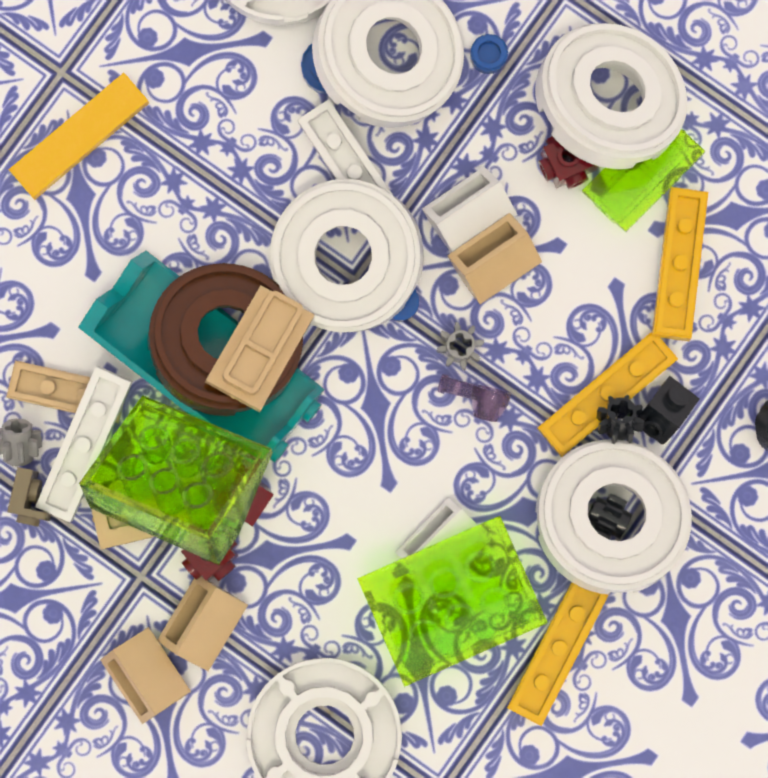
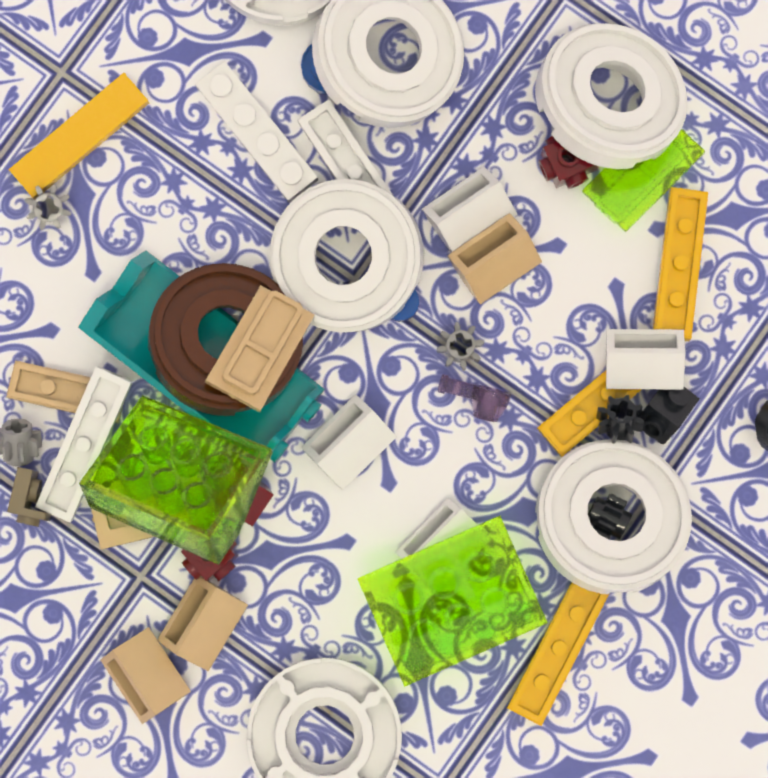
(38, 211): none -> light grey gear
(256, 131): none -> white plate
(349, 441): none -> white brick
(488, 54): blue tile -> none
(645, 359): none -> white brick

